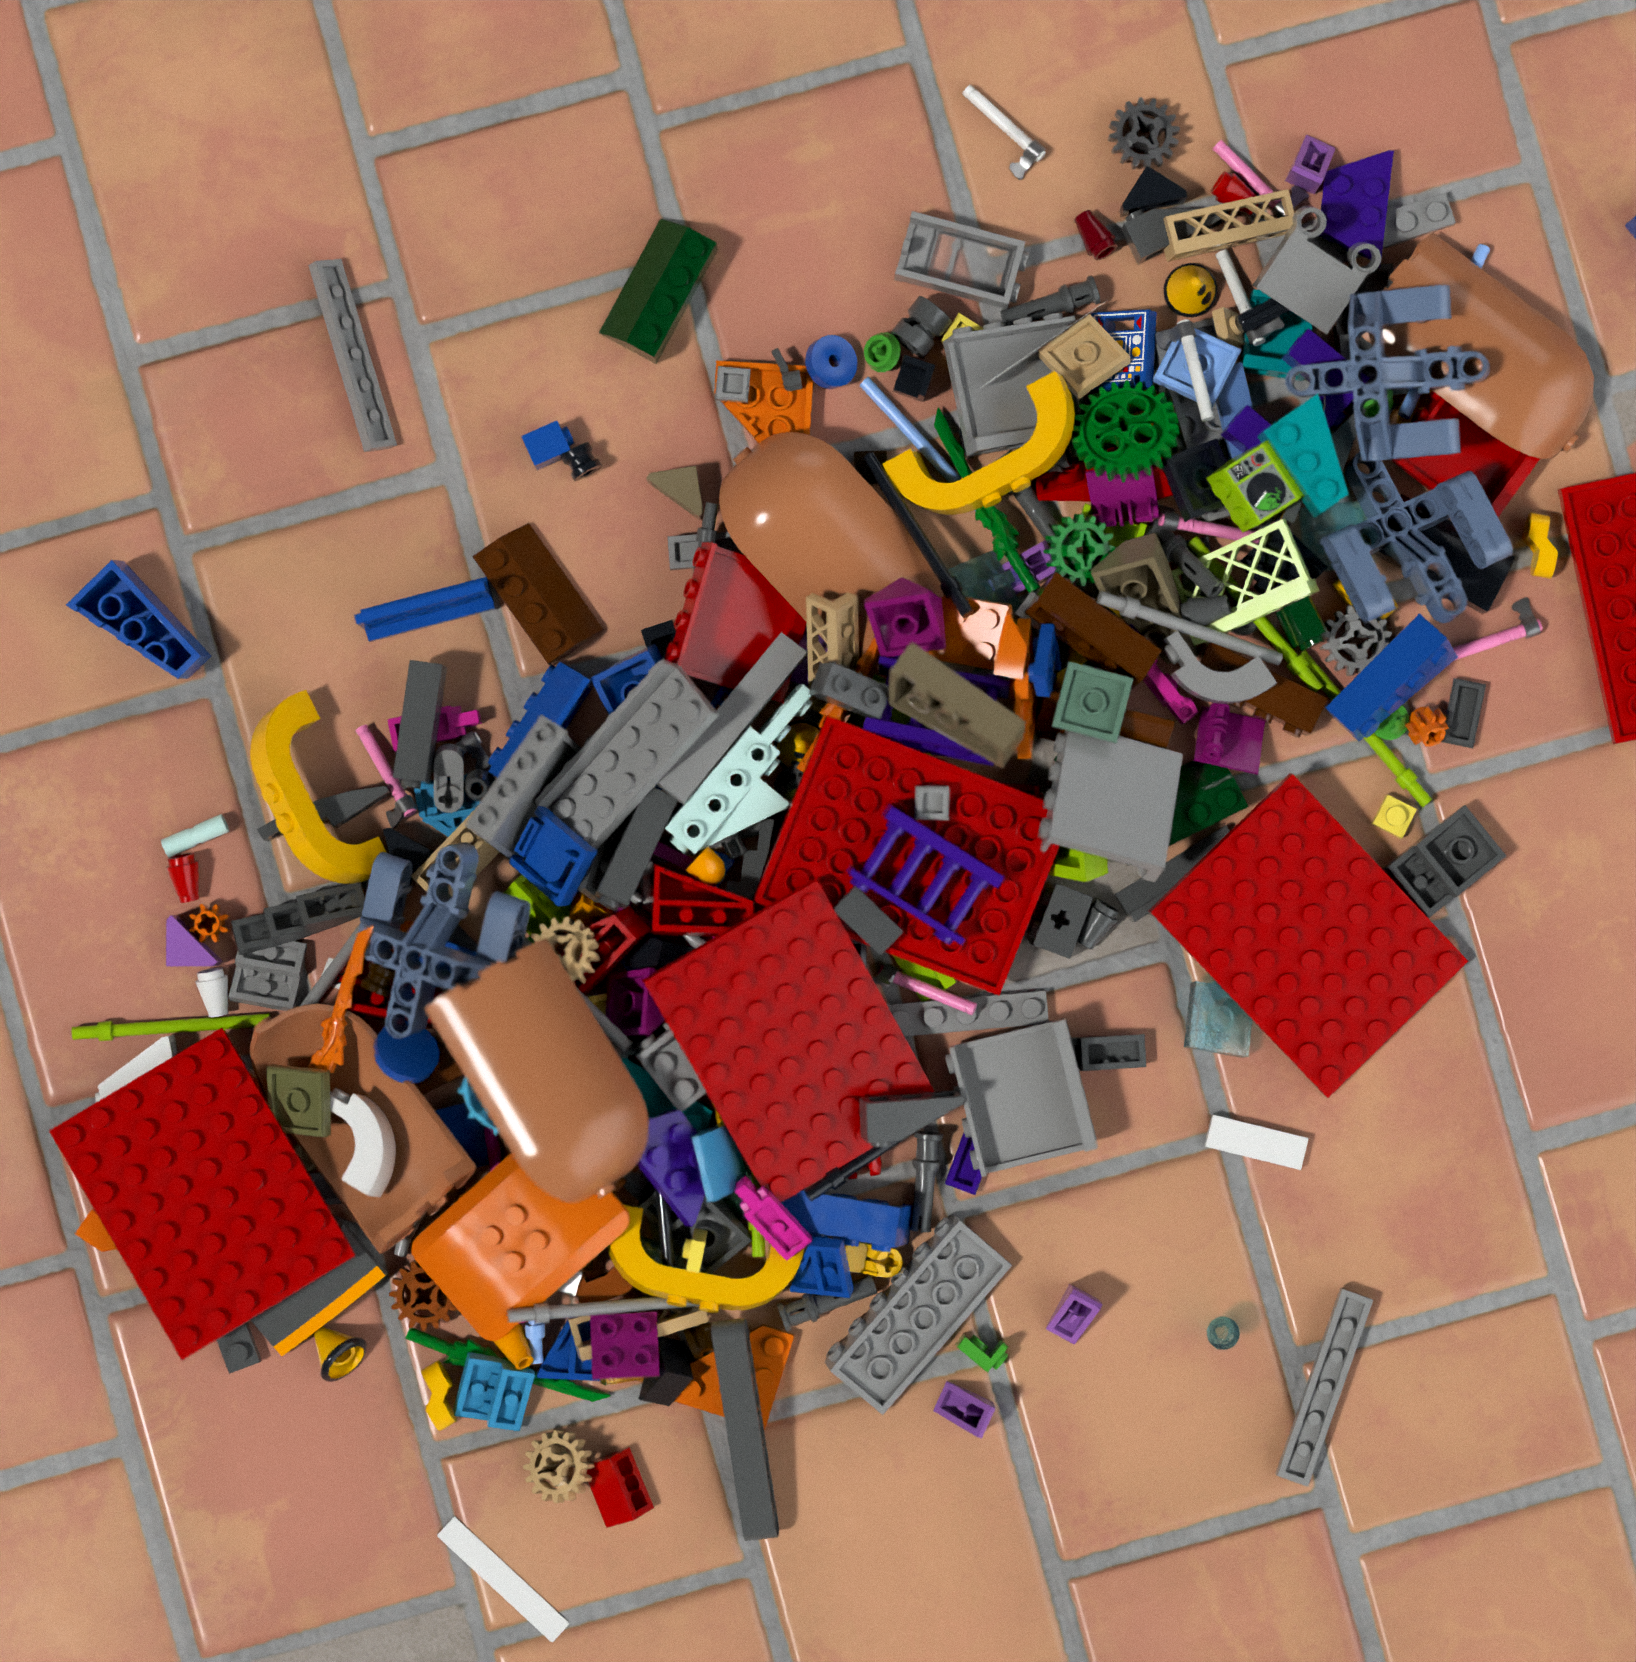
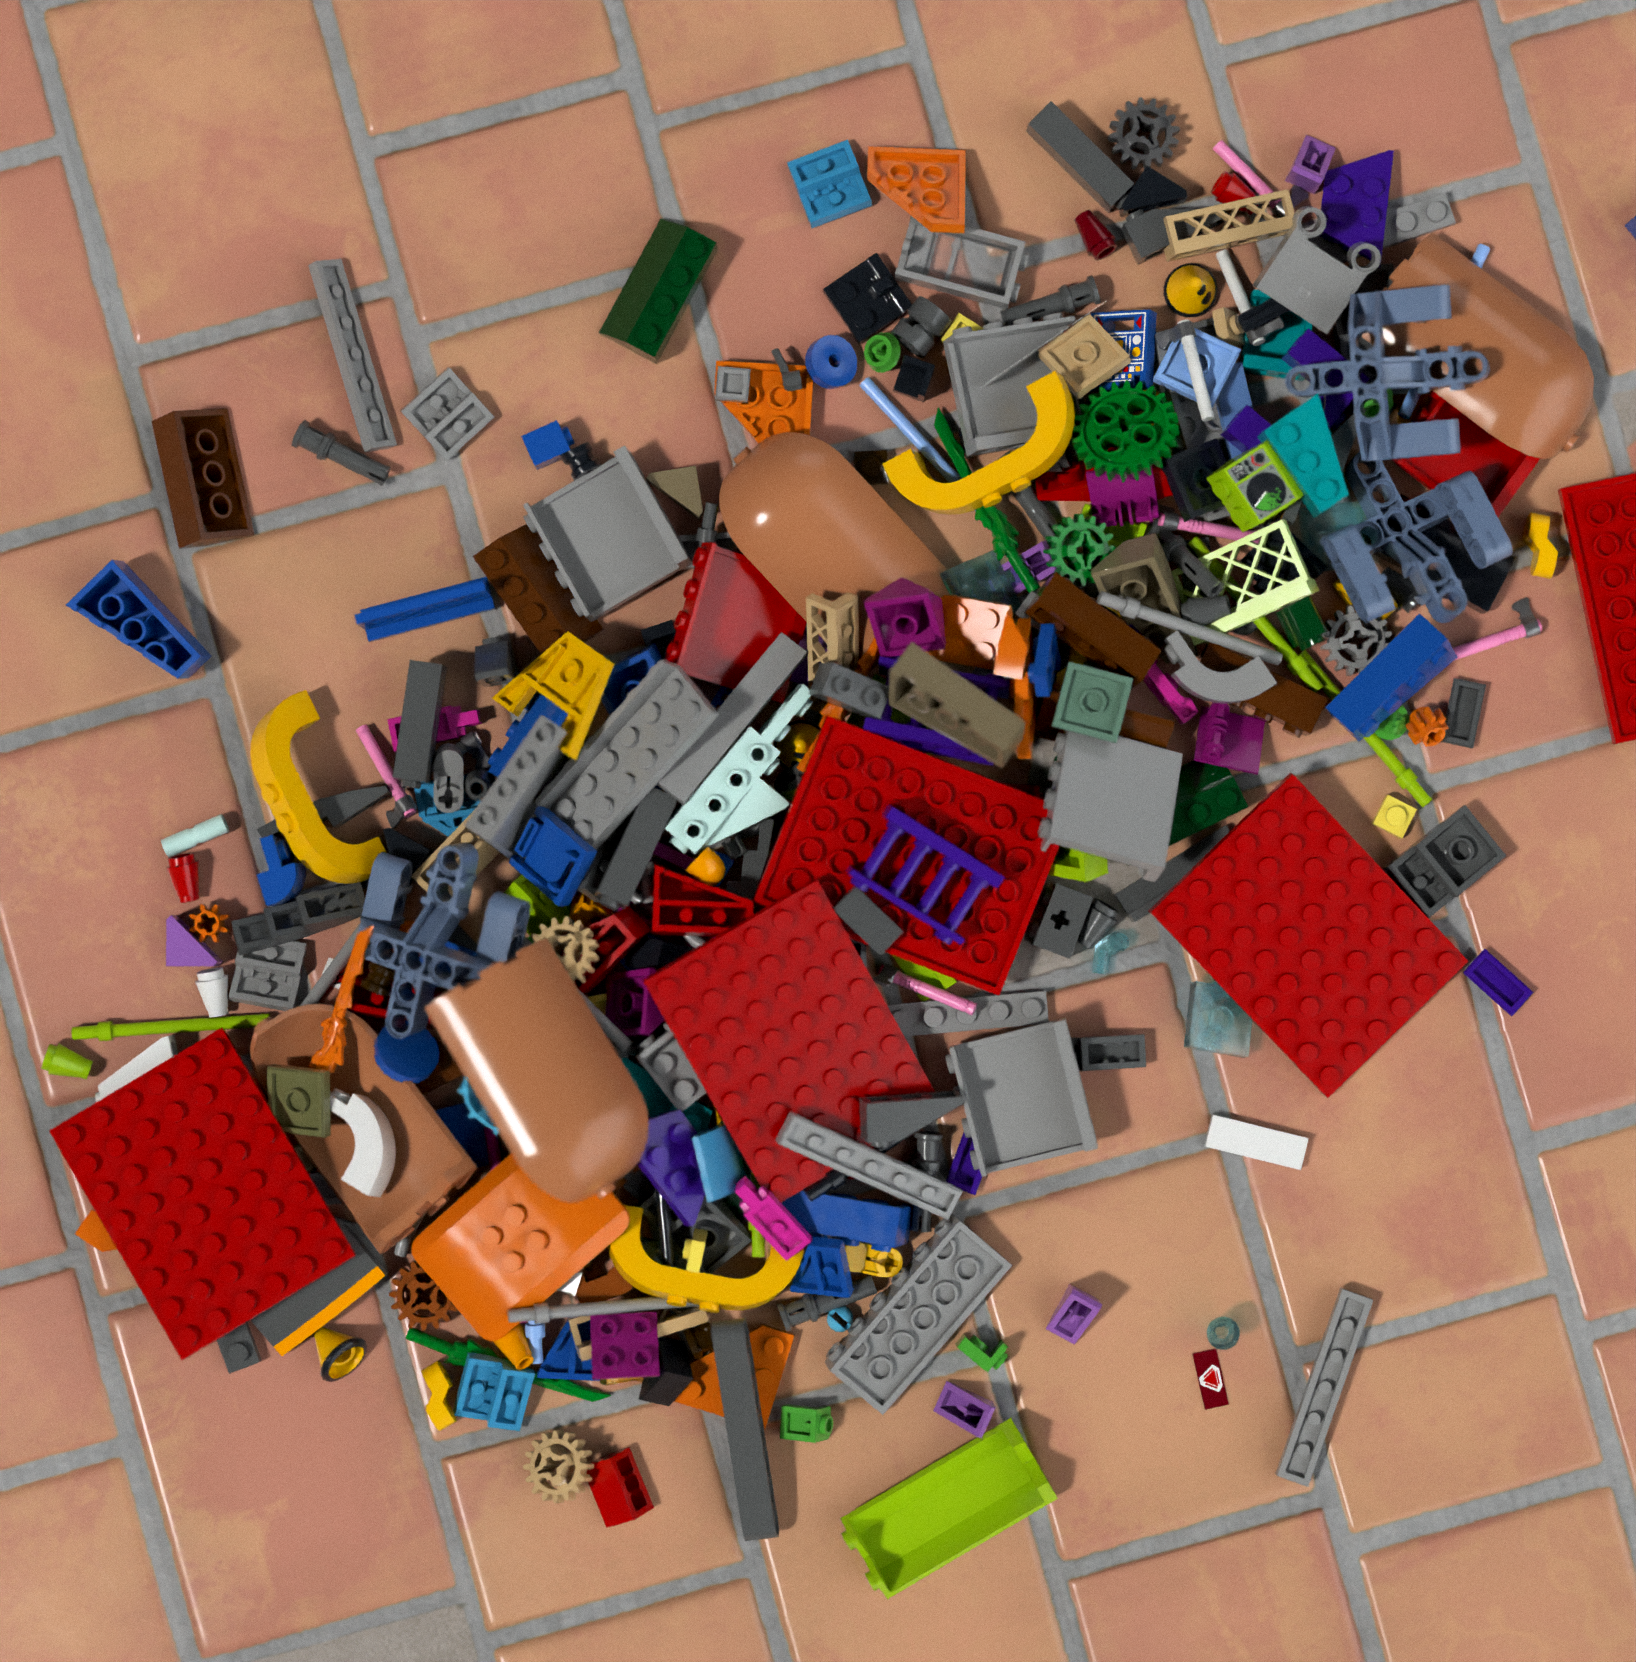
(65, 1062): none -> lime cone
(202, 477): none -> reddish brown slope
(284, 878): none -> blue brick
(326, 447): none -> dark grey pin
(447, 413): none -> light grey slope
(494, 662): none -> dark grey slope
(503, 1579): white sticker -> none
(568, 676): none -> yellow wing
(607, 536): none -> light grey panel
(805, 1423): none -> bright green bracket
(829, 184): none -> dark azure slope
(845, 1313): none -> medium azure hinge
(867, 298): none -> black hinge
(868, 1165): none -> light grey tile
(923, 183): none -> orange plate
(931, 802): light grey tile -> none
(947, 1509): none -> lime panel
(949, 585): black bar -> none
(1032, 149): white piece -> none
(1080, 157): none -> dark grey brick
(1106, 948): none -> clear light blue arm
(1210, 1379): none -> dark red sticker
(1401, 590): none -> dark grey cone
(1498, 982): none -> dark purple tile

